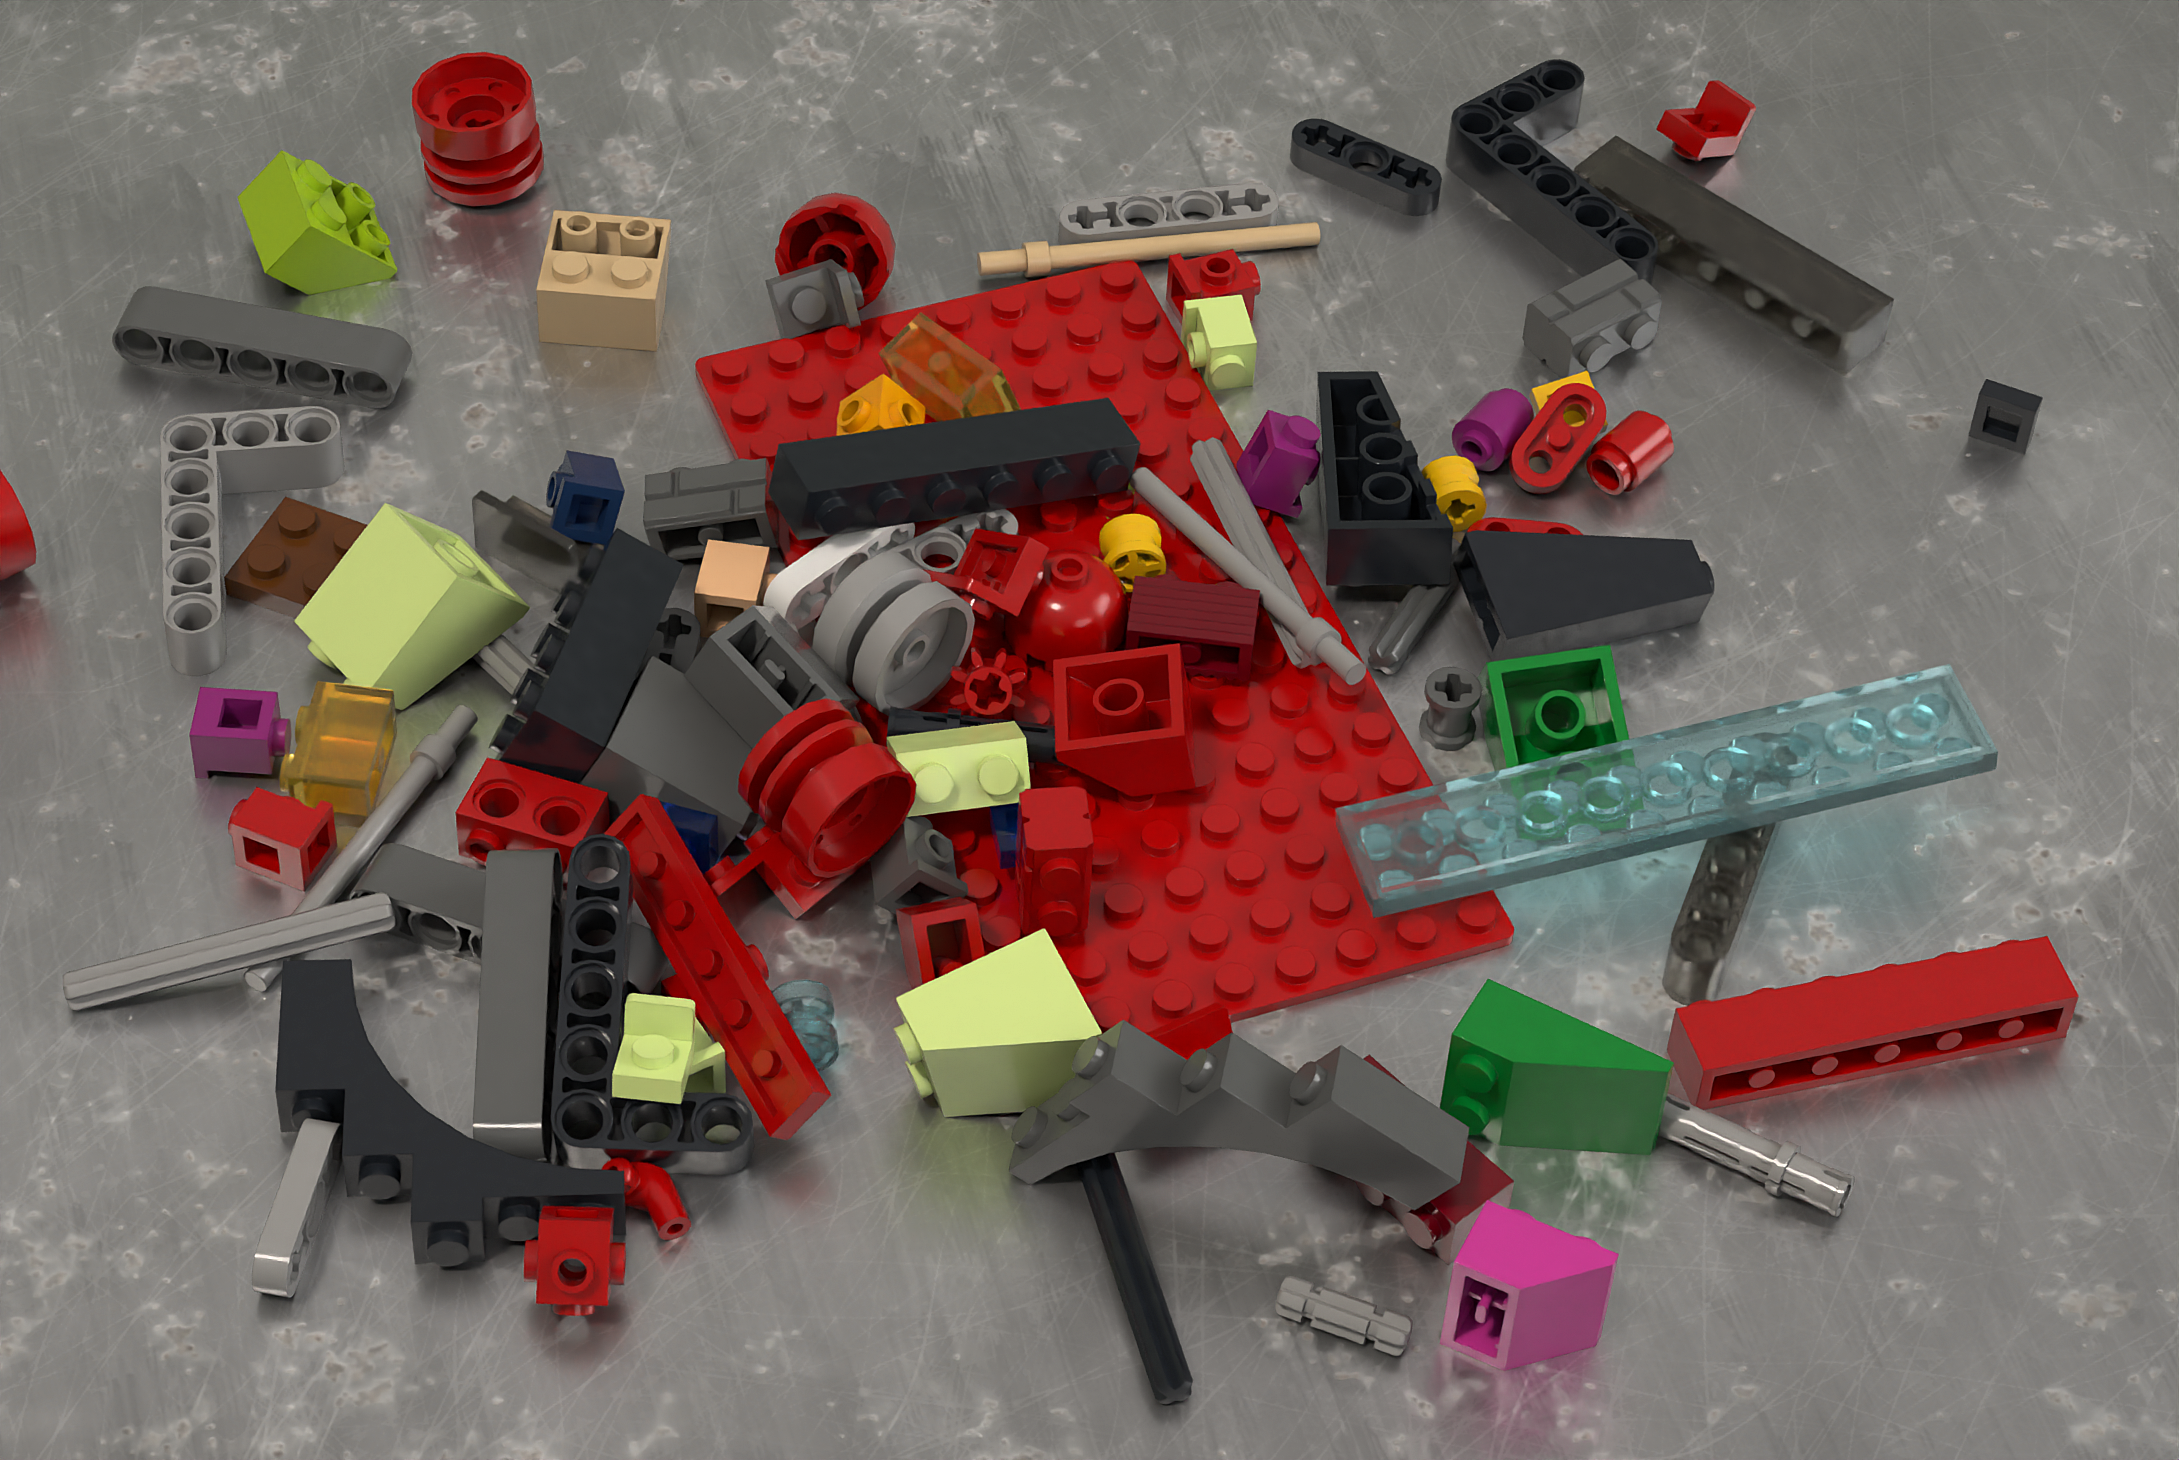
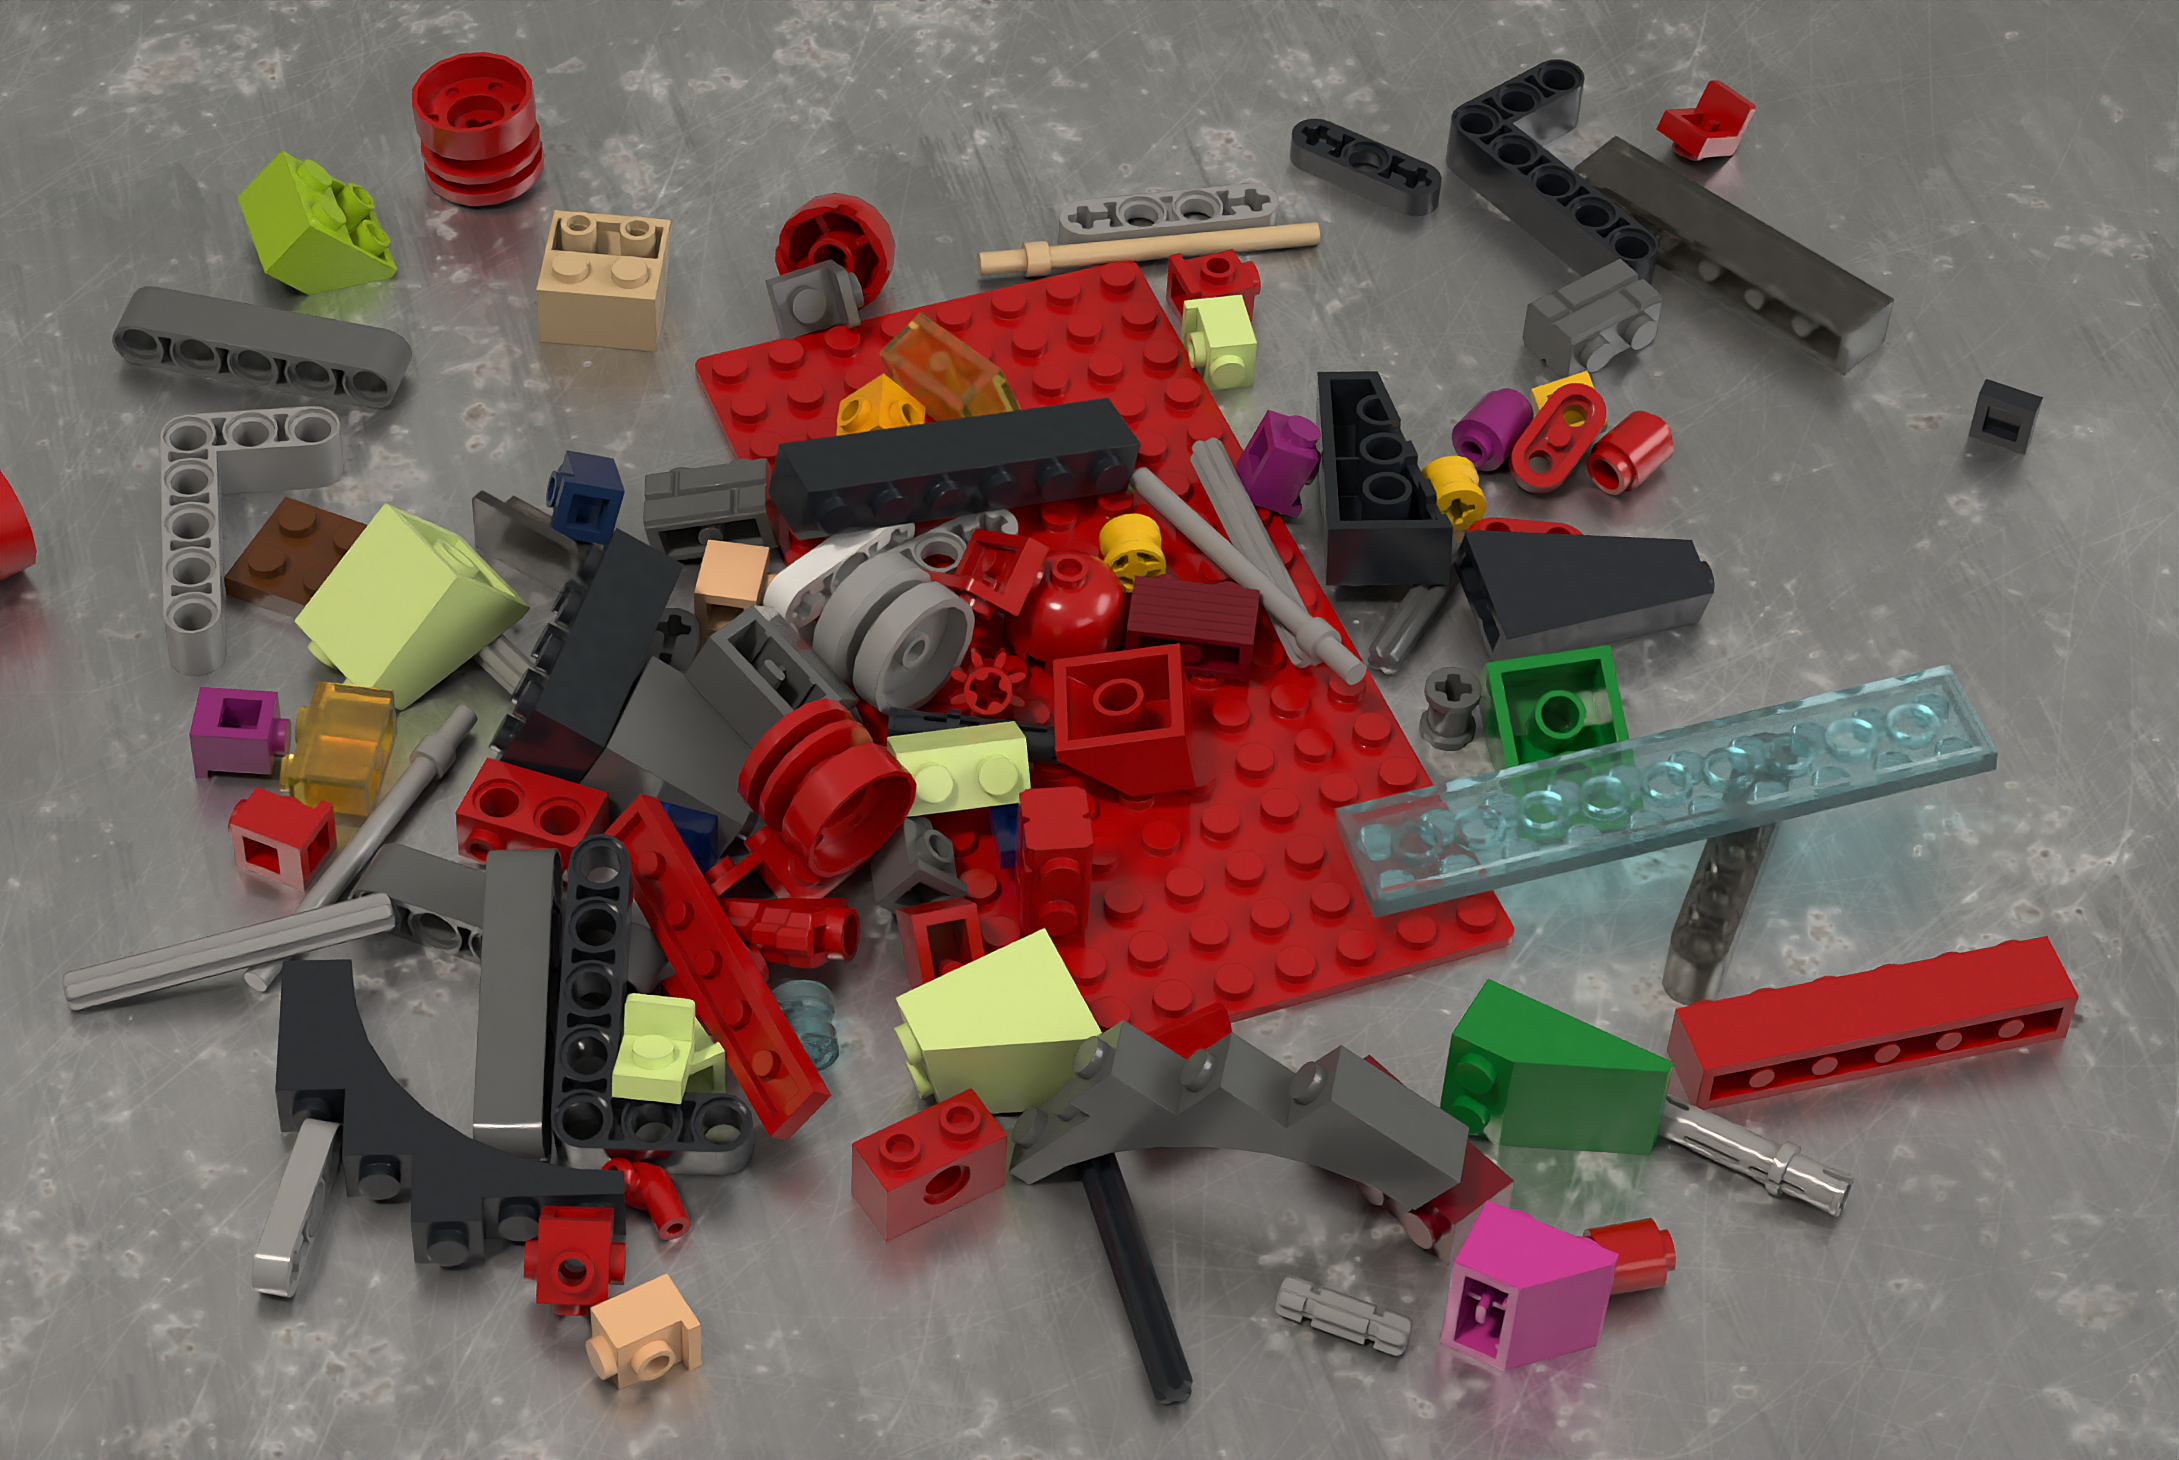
(643, 1333): none -> light nougat brick
(796, 929): none -> red rock
(928, 1164): none -> red brick
(1643, 1254): none -> red brick

